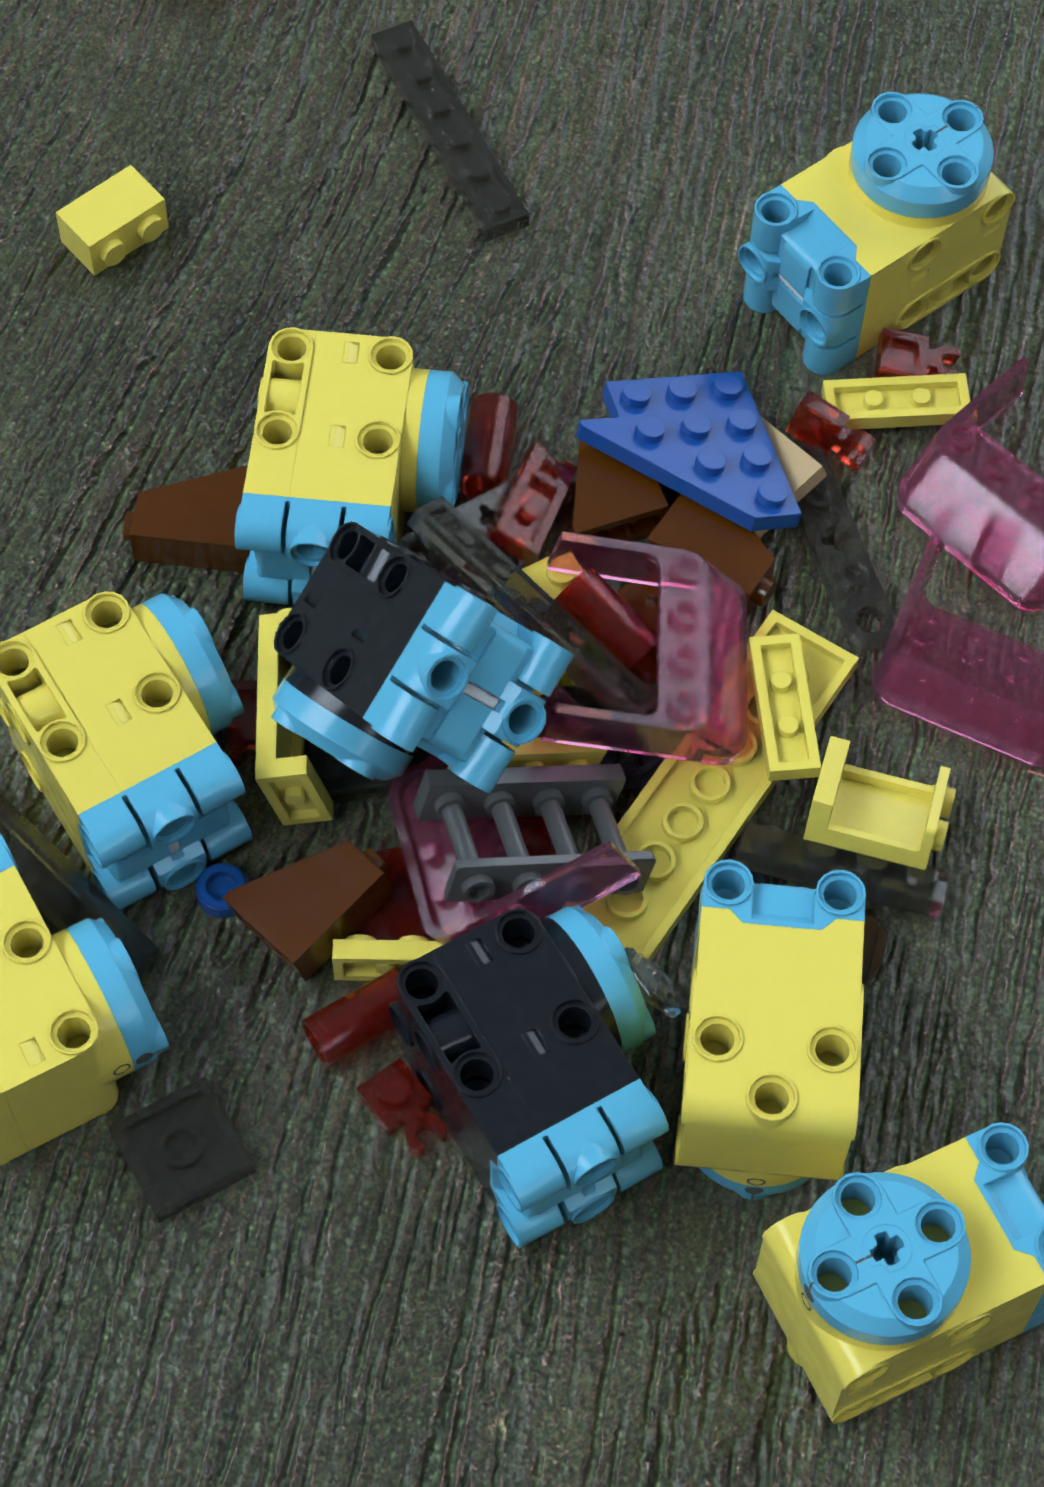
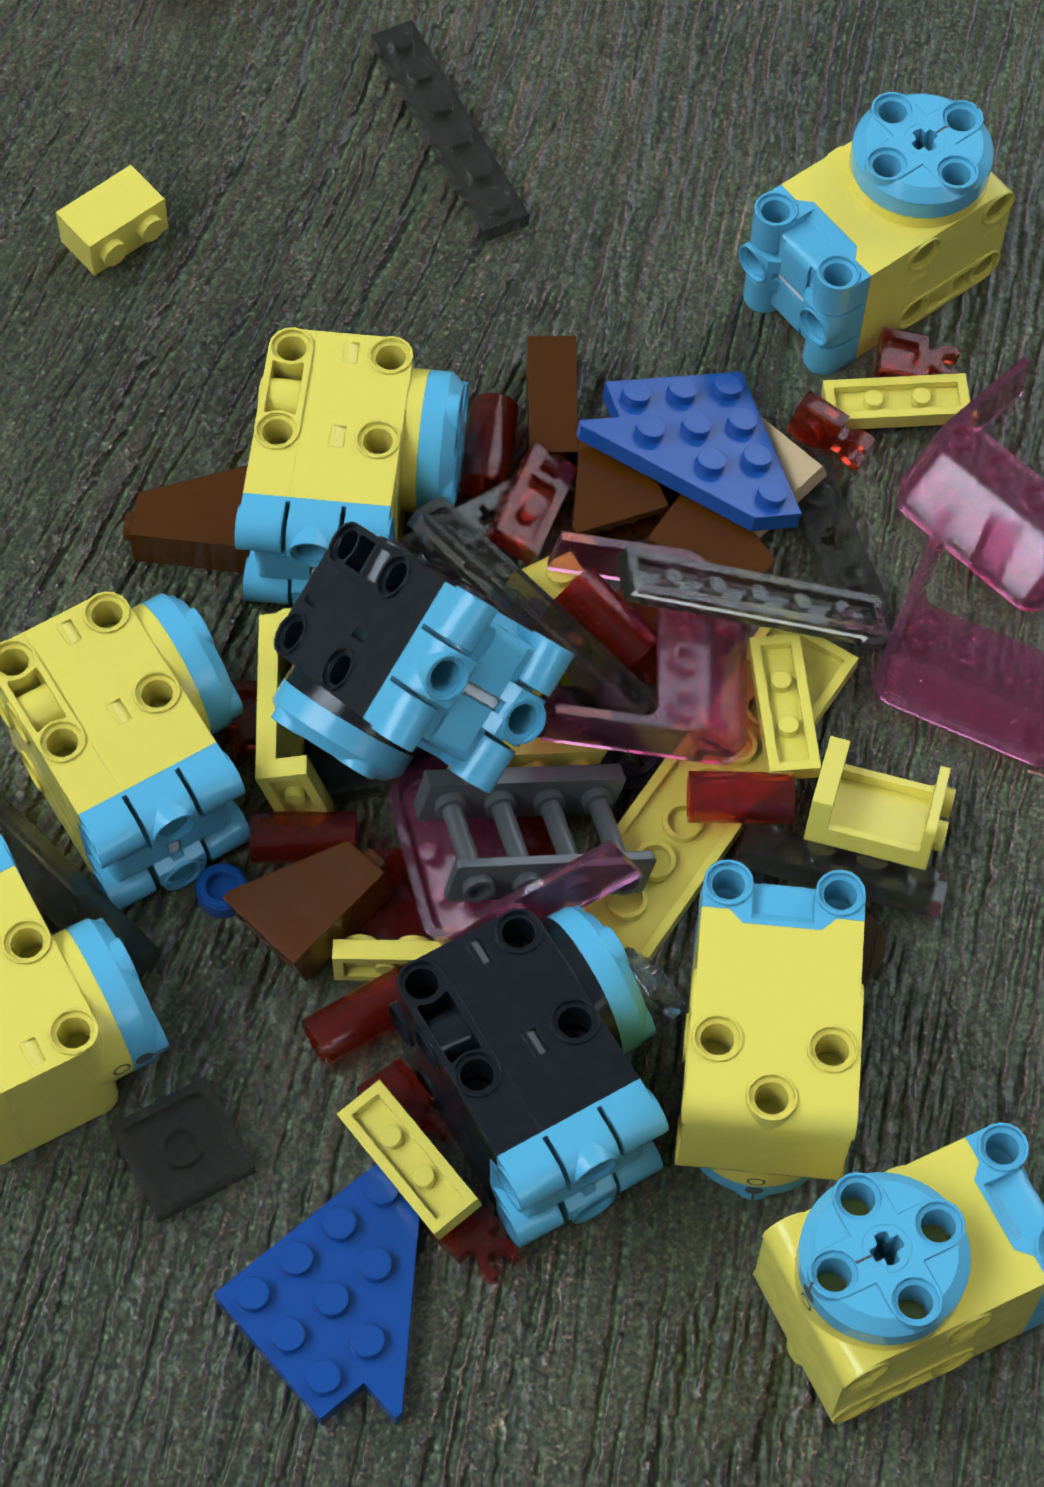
(298, 834): none -> clear red pin
(336, 1299): none -> blue wing
(409, 1159): none -> light yellow plate
(476, 1238): none -> clear red plate
(552, 394): none -> reddish brown slope
(740, 797): none -> clear red pin
(751, 597): none -> clear smoke plate

